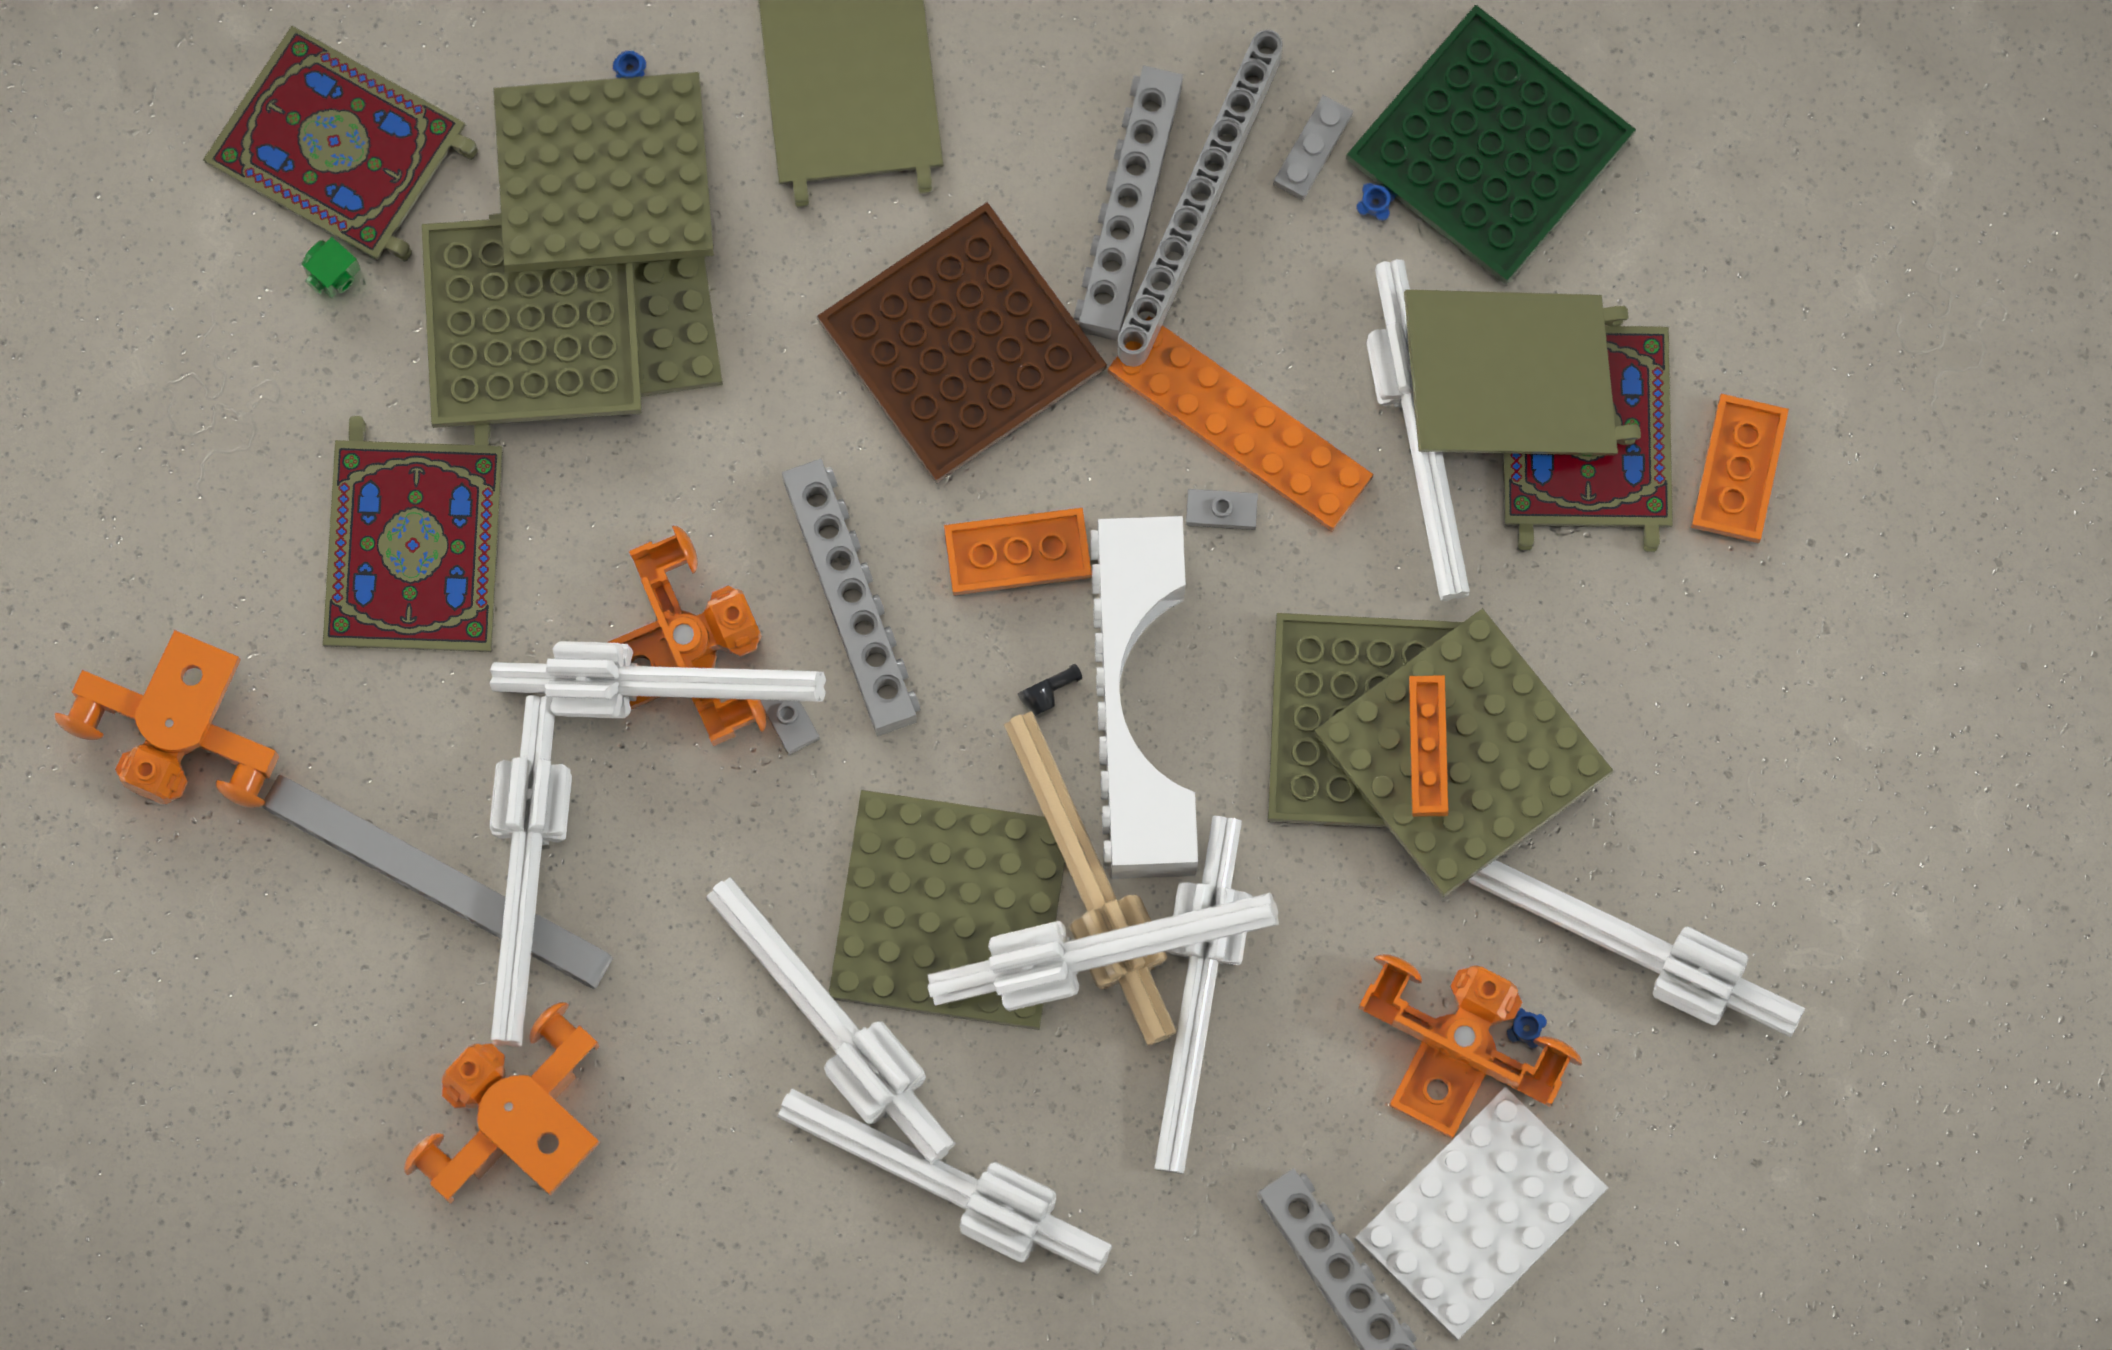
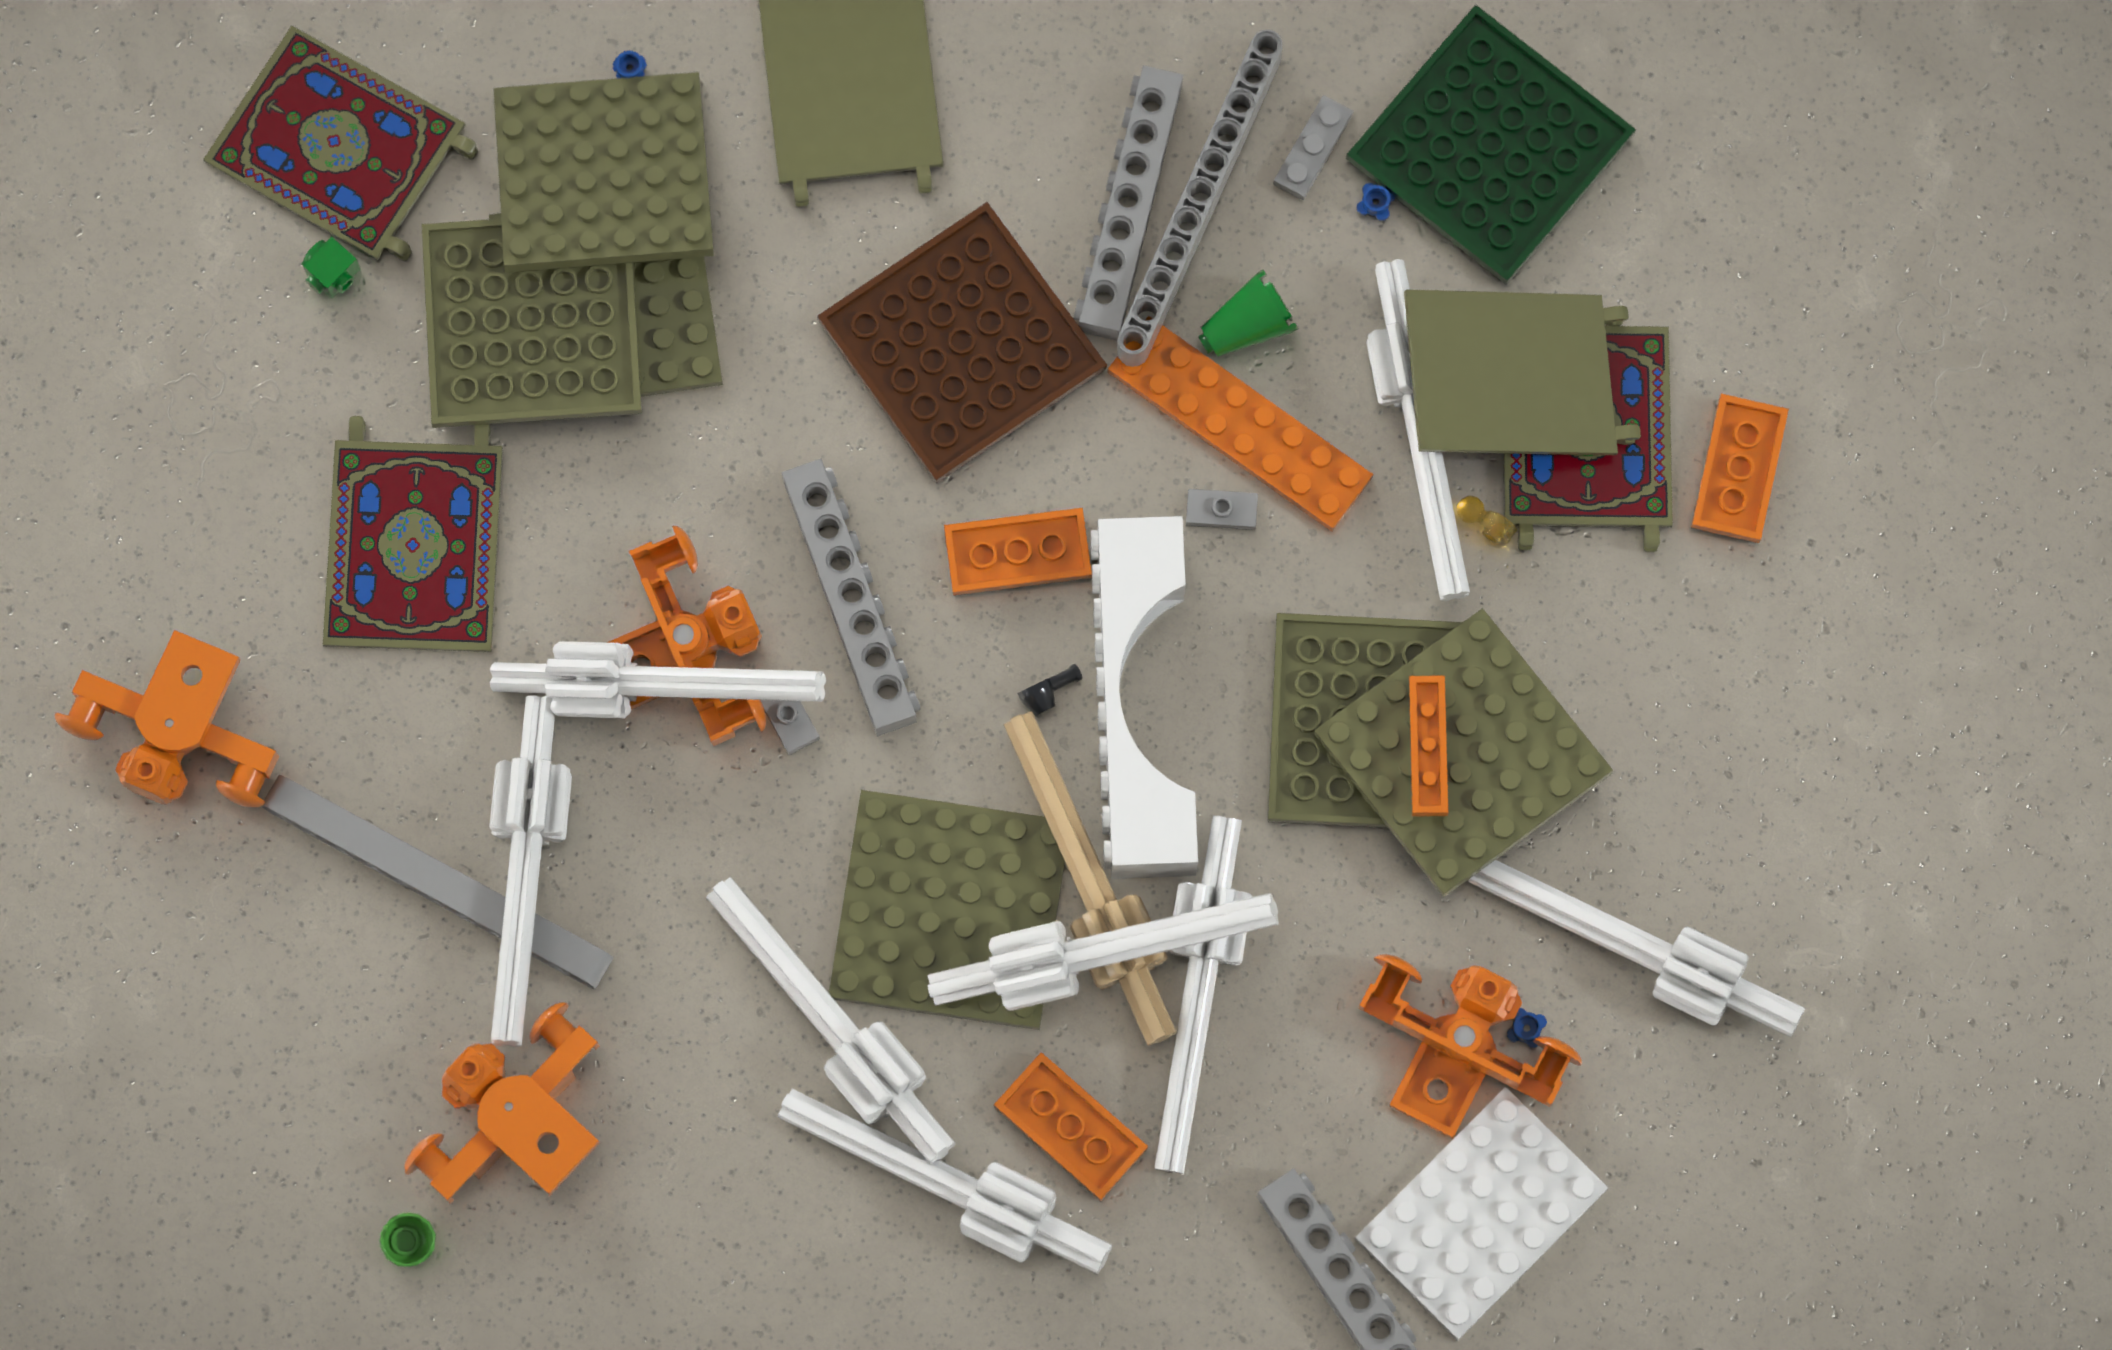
(407, 1239): none -> bright green hair
(1070, 1126): none -> orange plate
(1247, 318): none -> green cone
(1495, 526): none -> clear yellow plate

